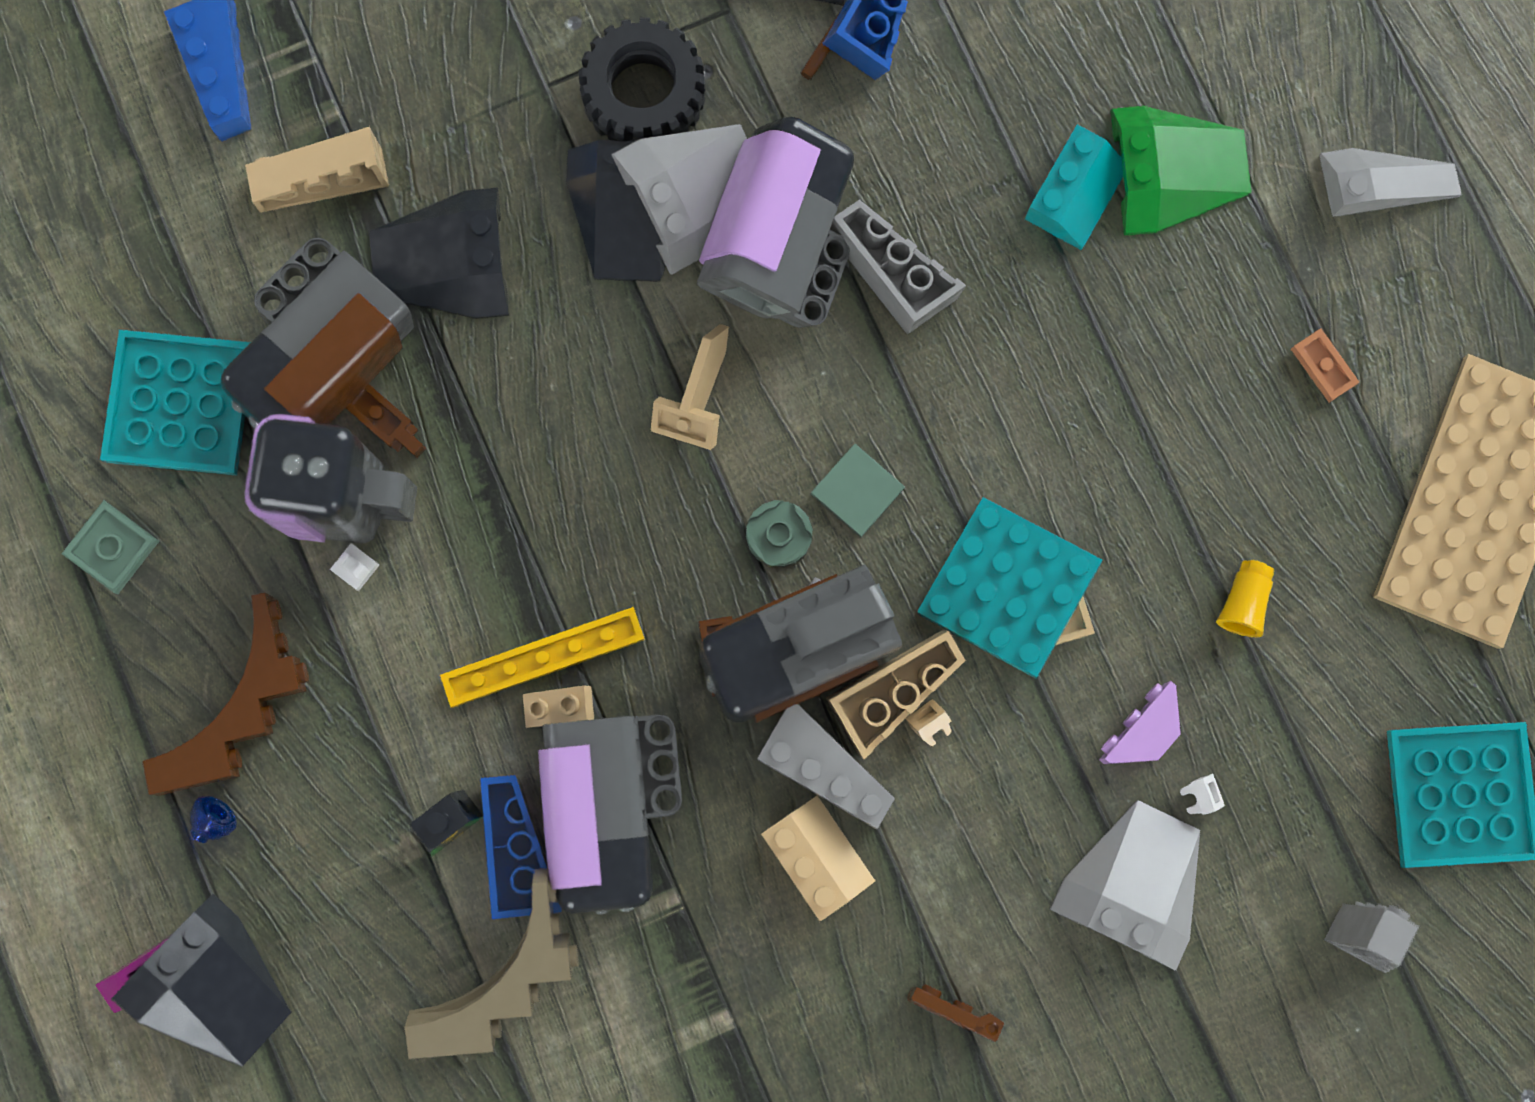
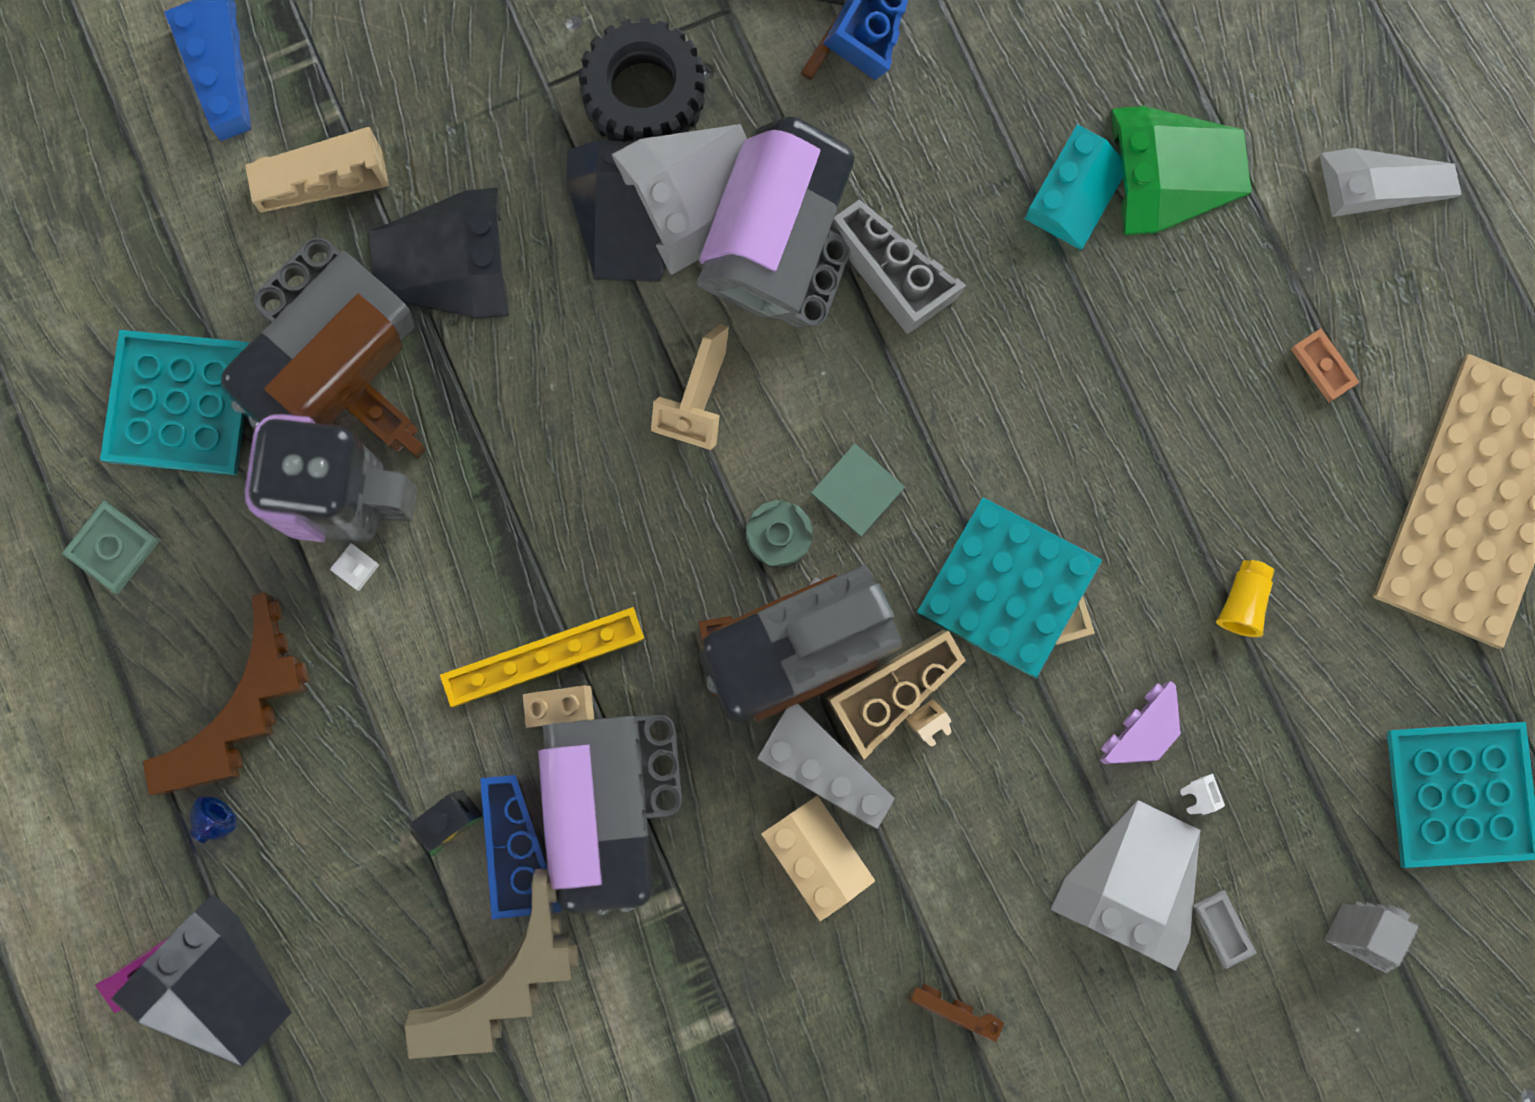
(1224, 929): none -> light grey tile

